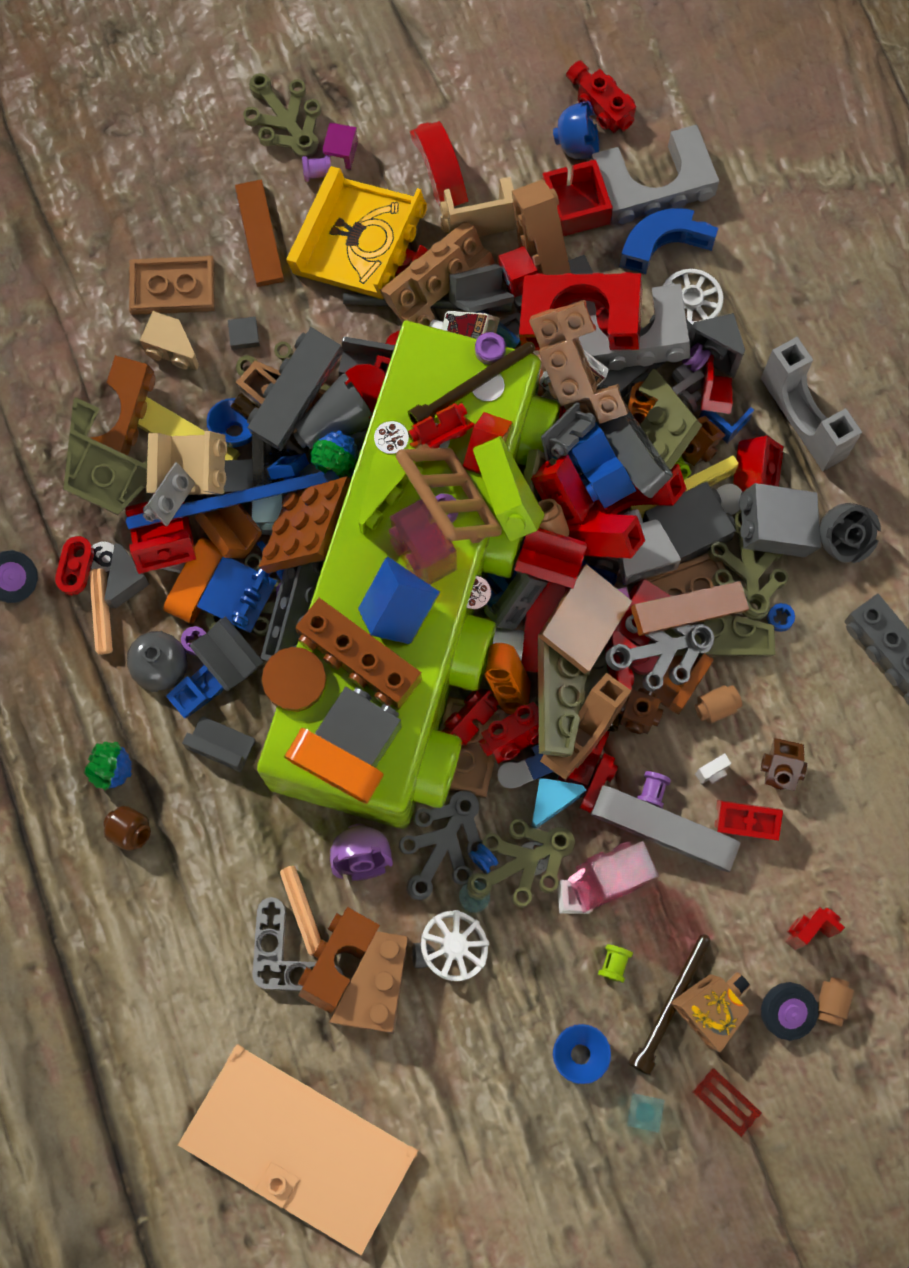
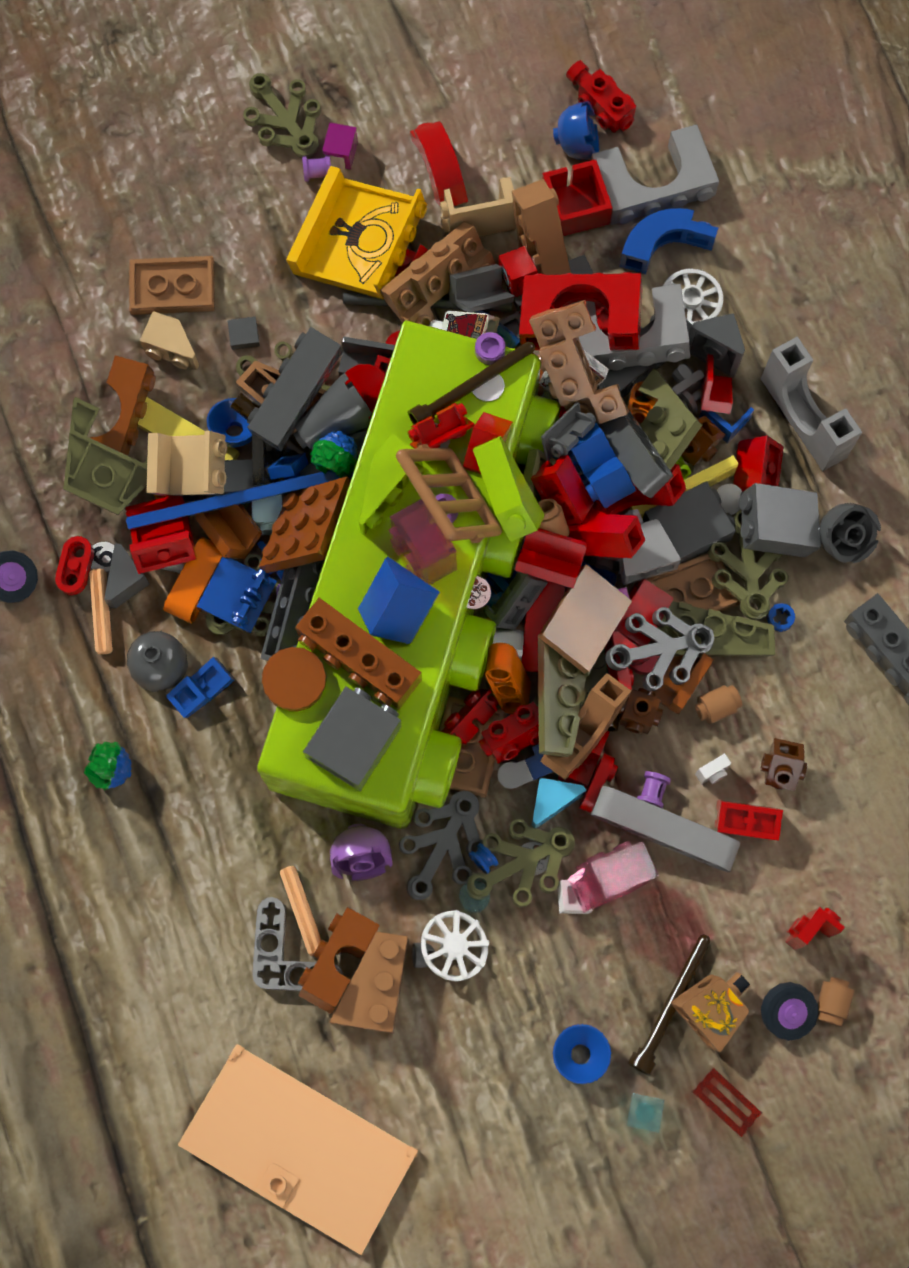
(127, 828): reddish brown head -> none
(169, 495): light grey hinge -> none
(189, 634): medium lavender bush -> none
(219, 743): dark grey panel -> none
(226, 654): dark grey panel -> none
(259, 233): dark orange tile -> none
(334, 765): orange beam -> none
(391, 437): white sticker -> none
(615, 963): lime bush -> none
(689, 608): tile -> none
(697, 357): medium lavender bush -> none

